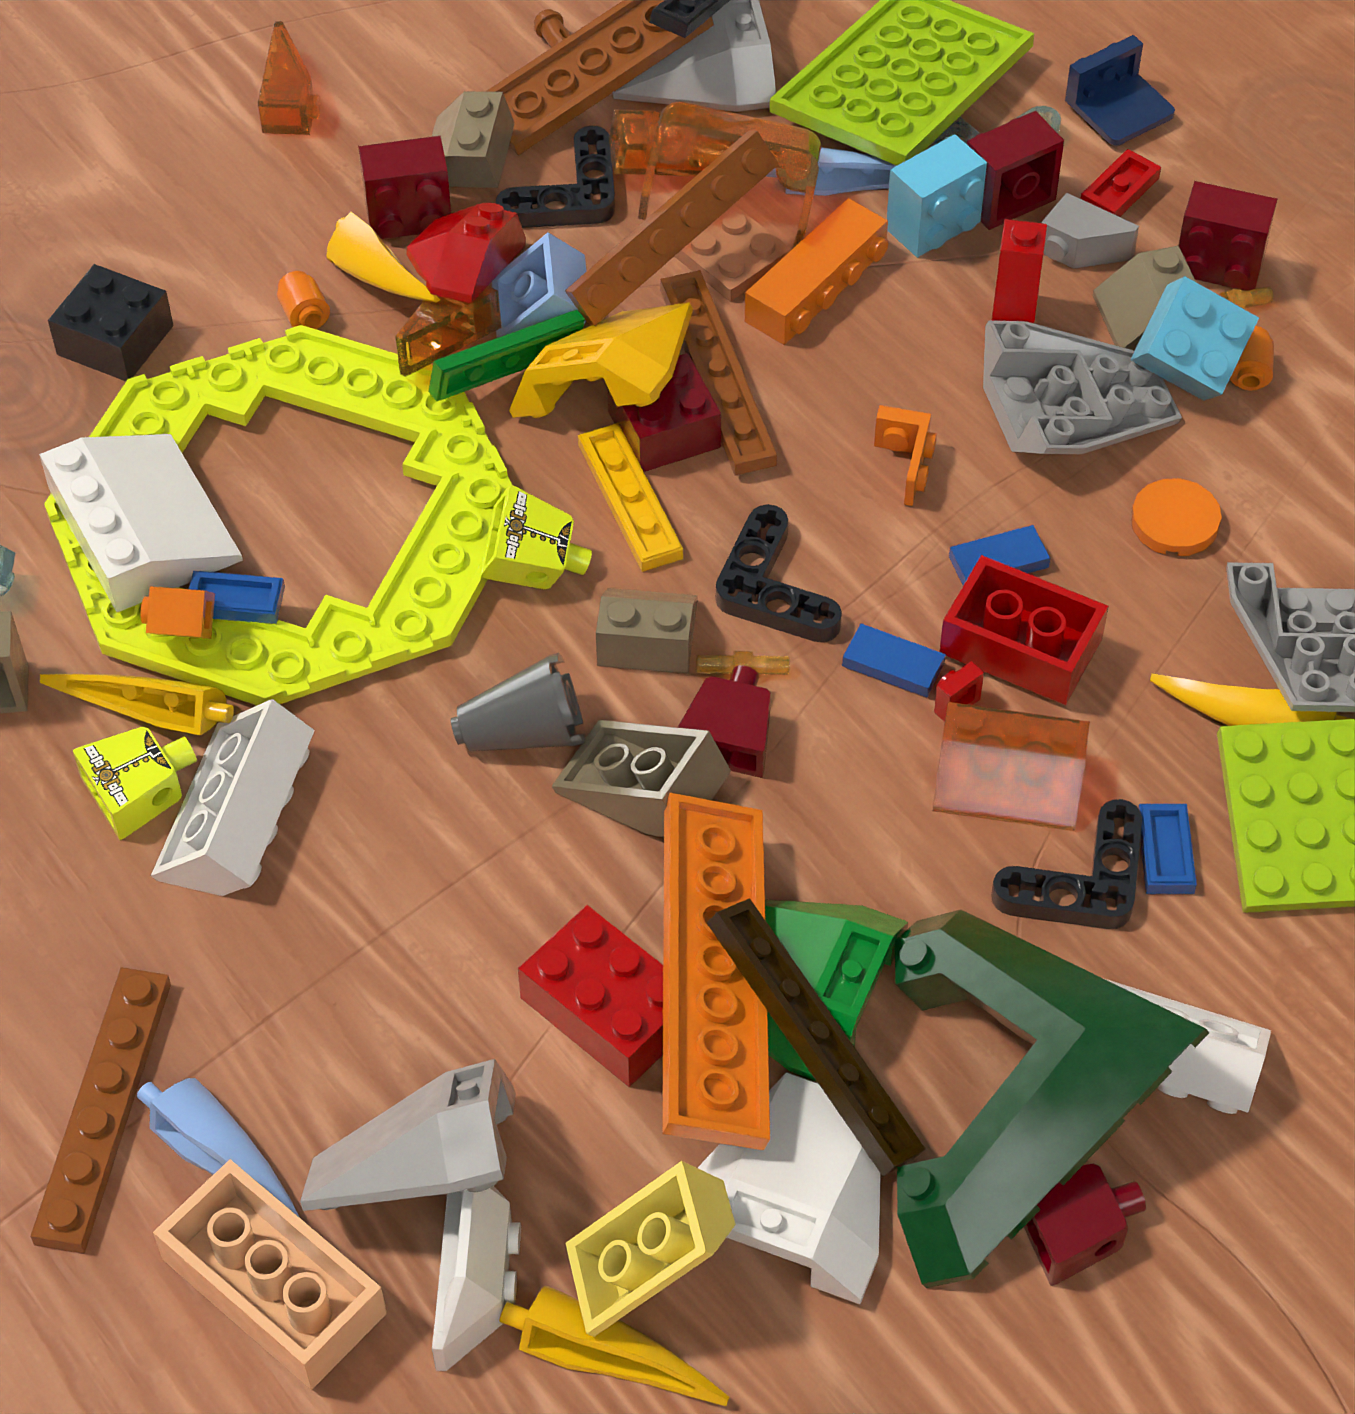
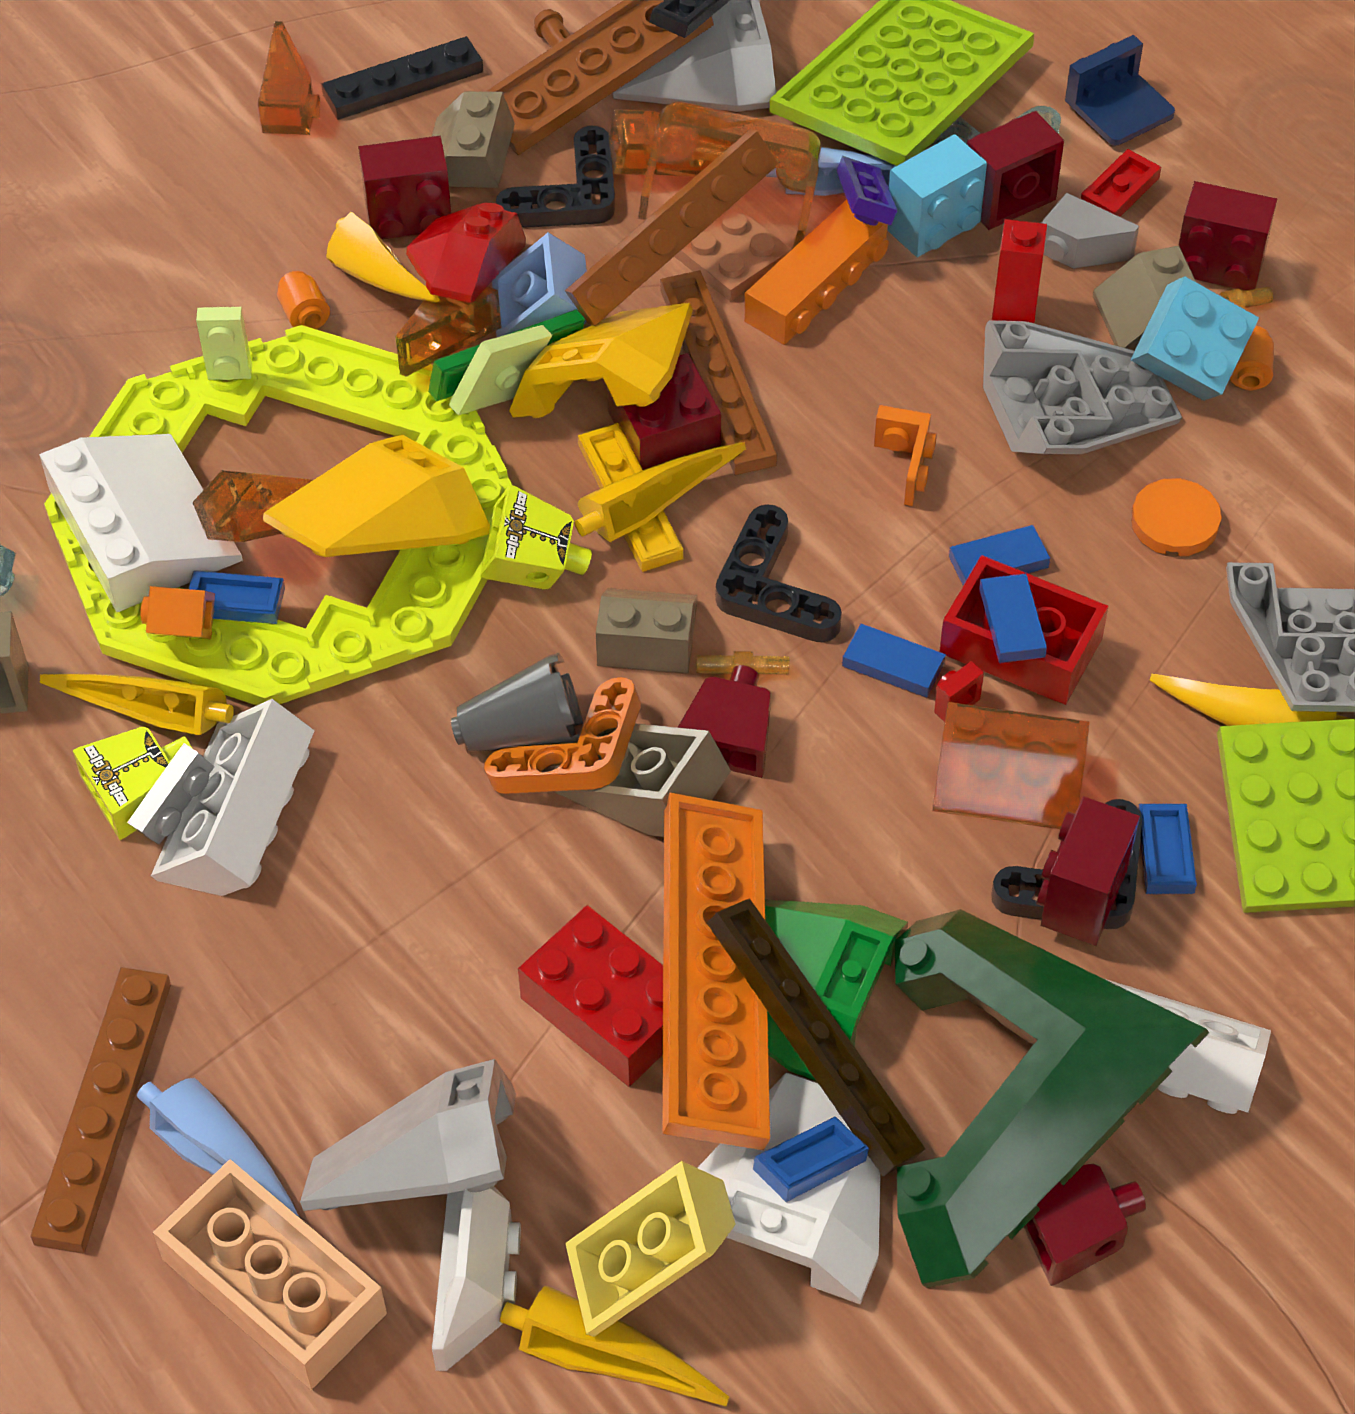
(111, 322): black brick -> none
(178, 784): none -> light grey plate
(224, 343): none -> yellowish green plate
(236, 502): none -> clear orange slope
(383, 500): none -> yellow wedge
(402, 77): none -> black plate
(498, 369): none -> yellowish green plate
(521, 767): none -> orange beam
(645, 494): none -> yellow piece
(810, 1159): none -> blue tile
(866, 192): none -> dark purple plate
(1012, 618): none -> blue tile
(1087, 869): none -> dark red brick

